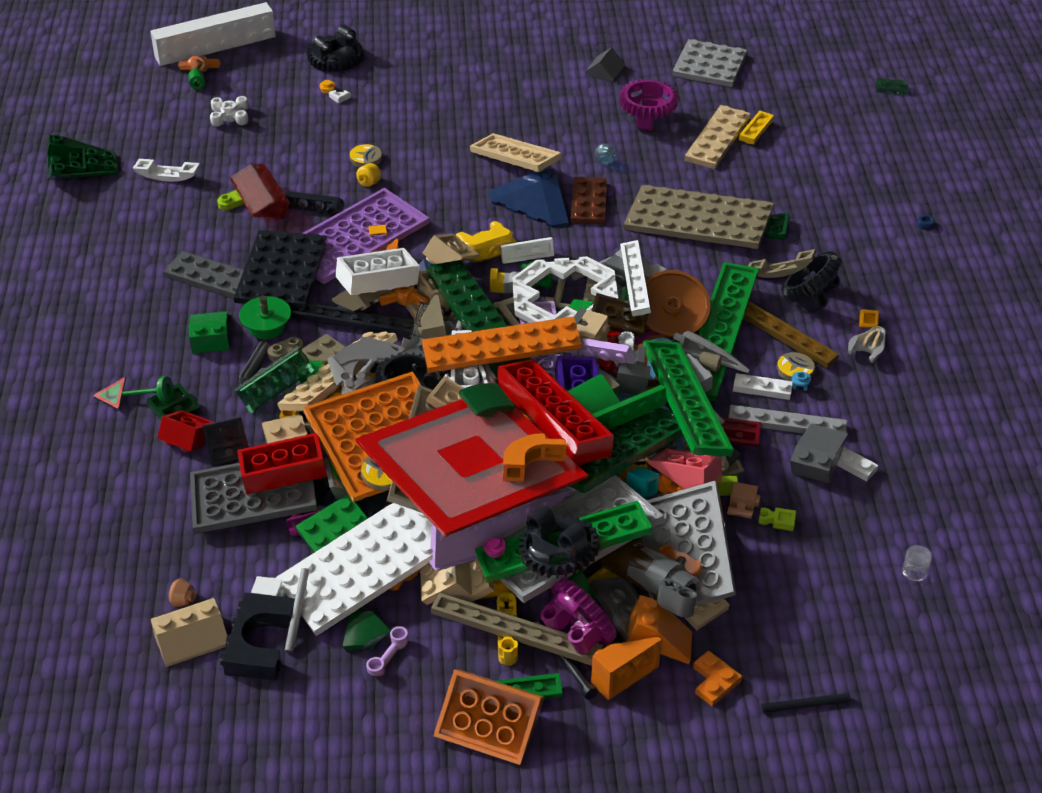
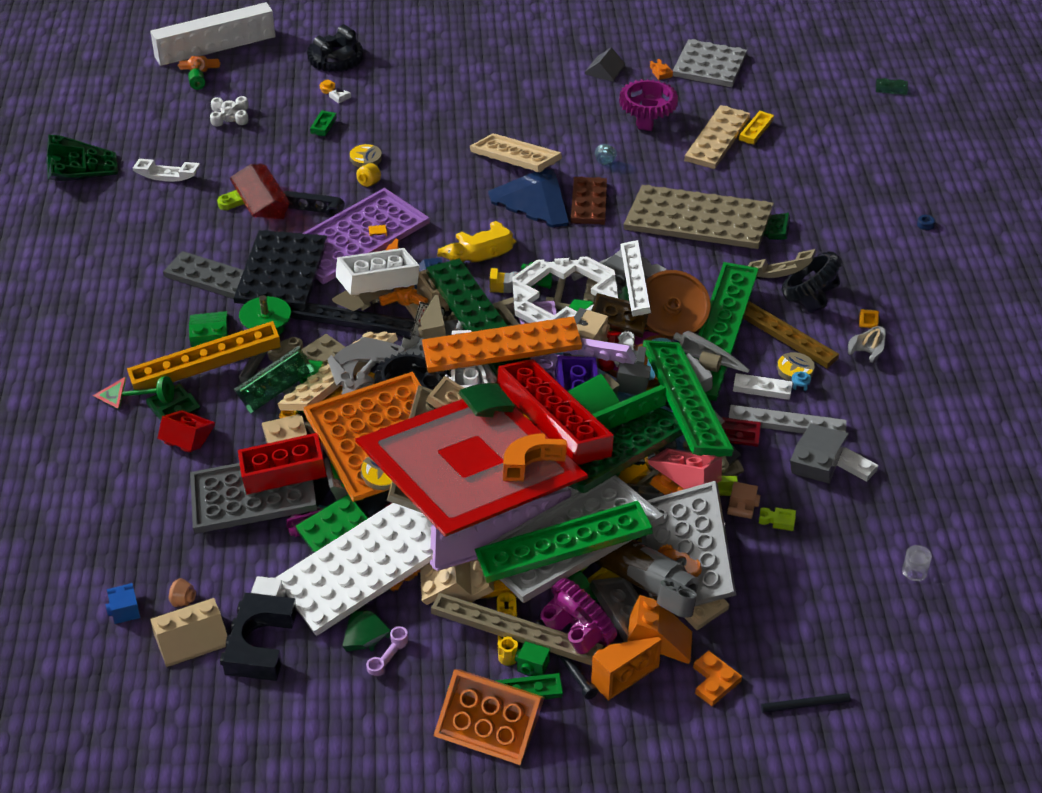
(122, 603): none -> blue brick
(206, 356): none -> light orange brick
(225, 440): black slope -> none
(297, 608): light grey bar -> none
(323, 123): none -> green plate
(448, 248): tan slope -> none
(495, 547): dark pink plate -> none
(527, 250): white plate -> none
(532, 659): none -> green brick
(577, 541): black piece -> none
(643, 481): teal brick -> none
(661, 70): none -> orange plate

